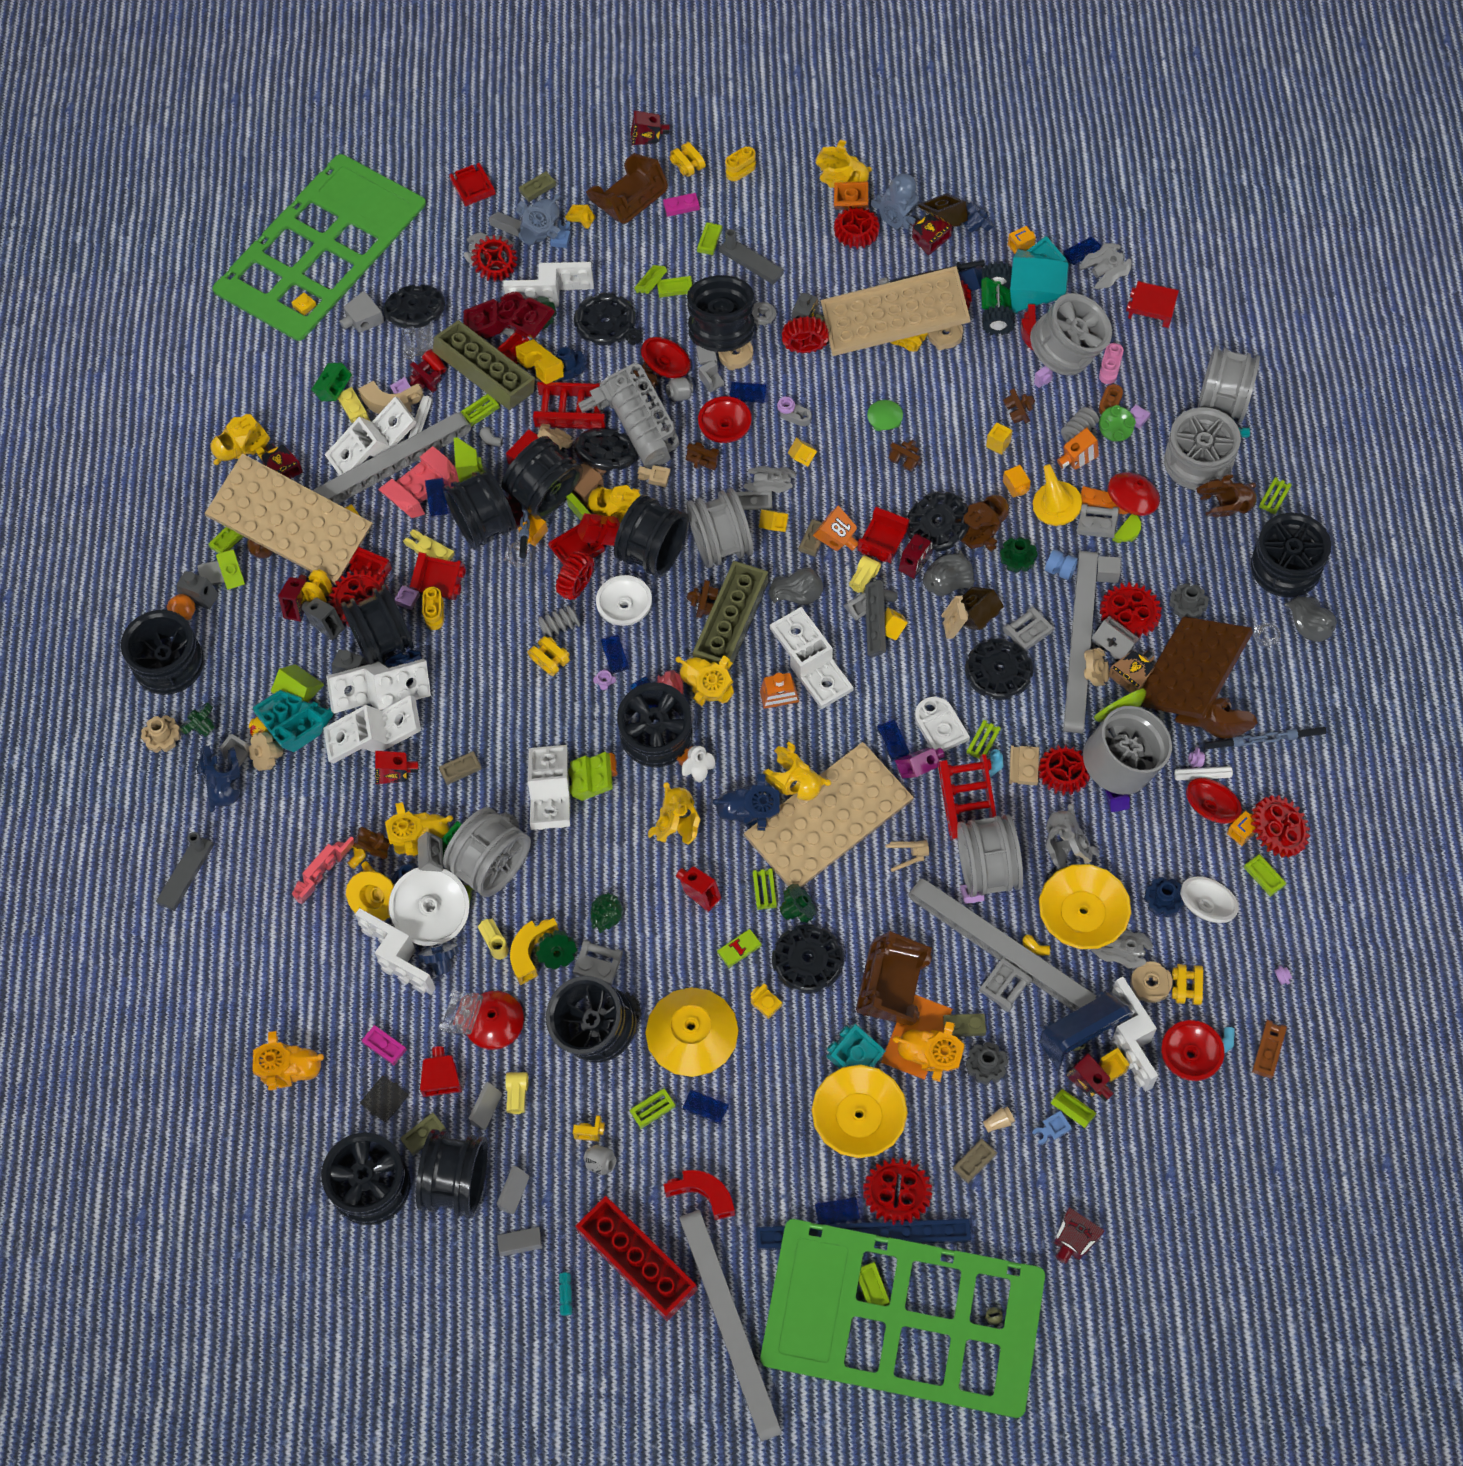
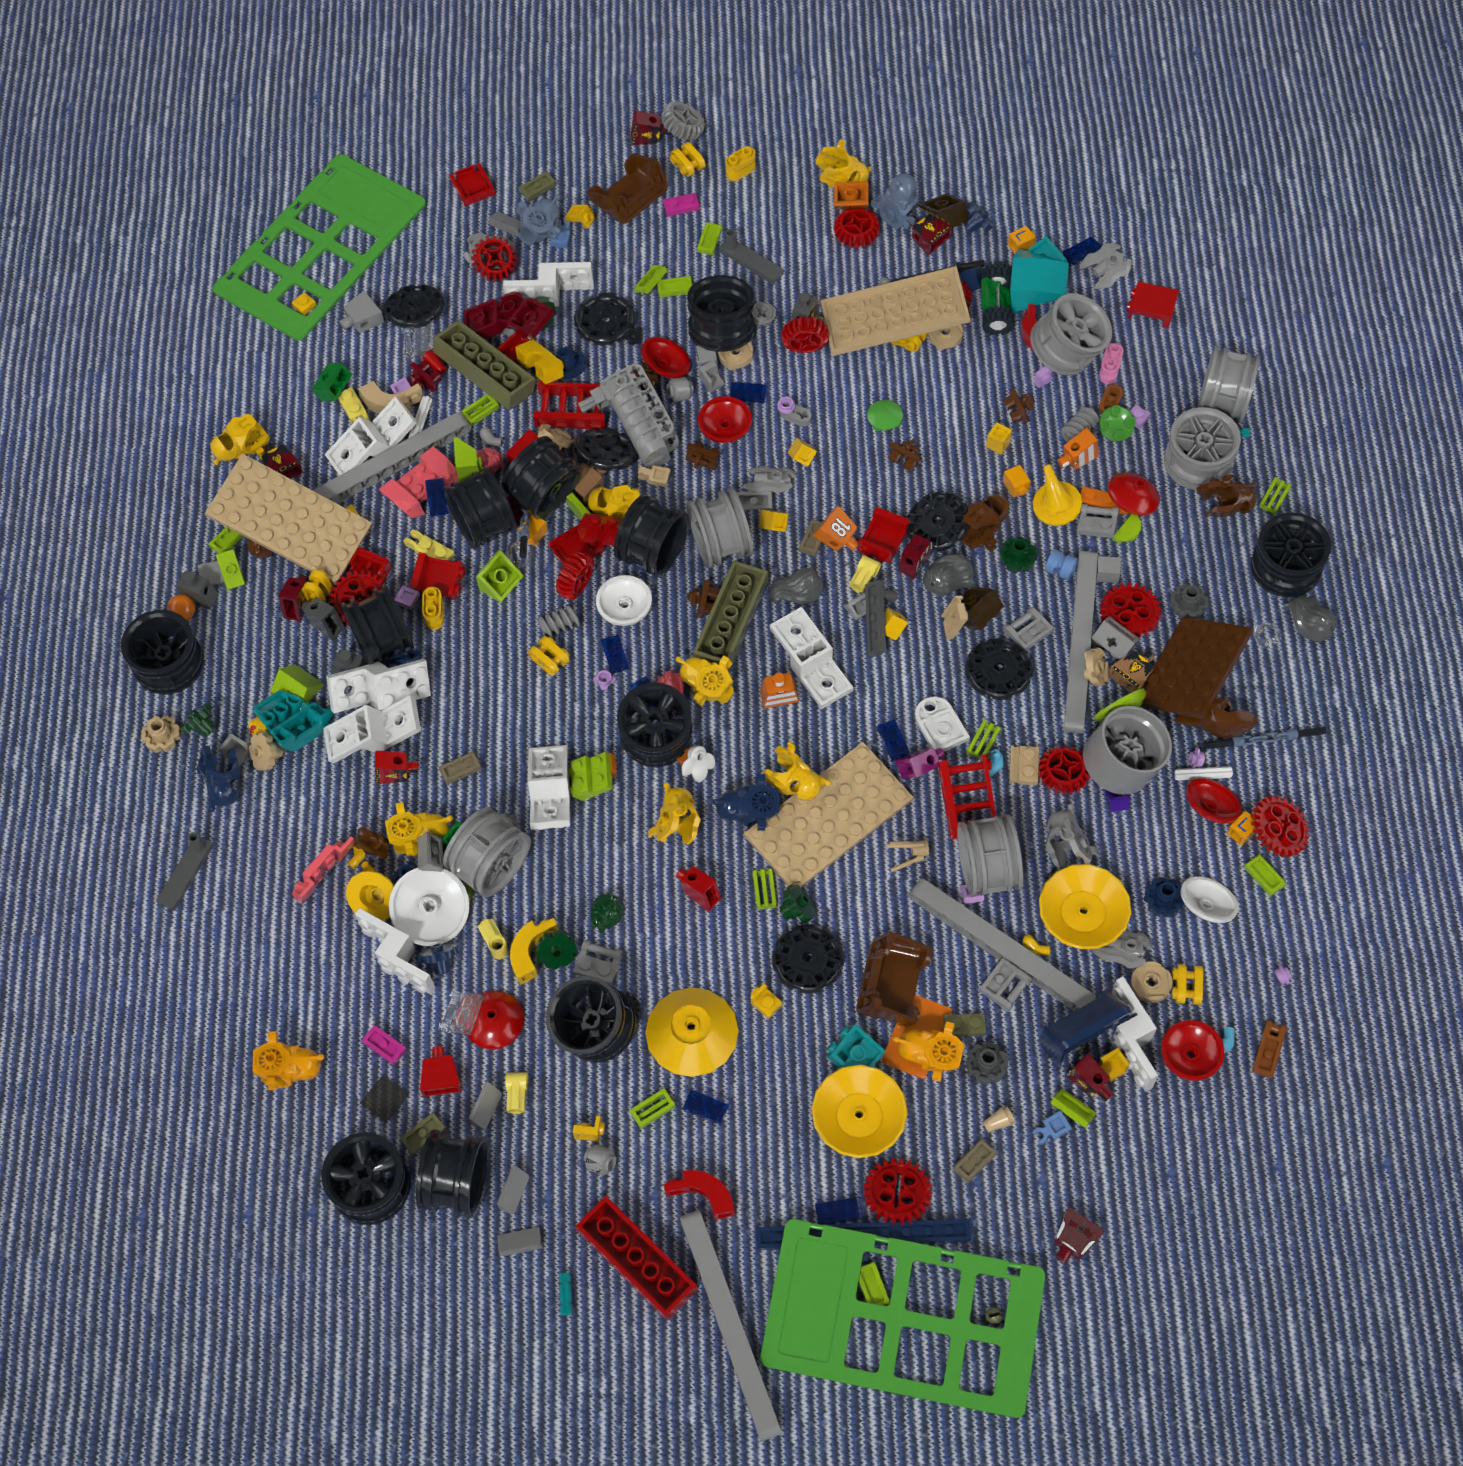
(491, 459): none -> coral hat
(498, 577): none -> lime slope
(682, 120): none -> light grey gear
(739, 948): lime tile -> none

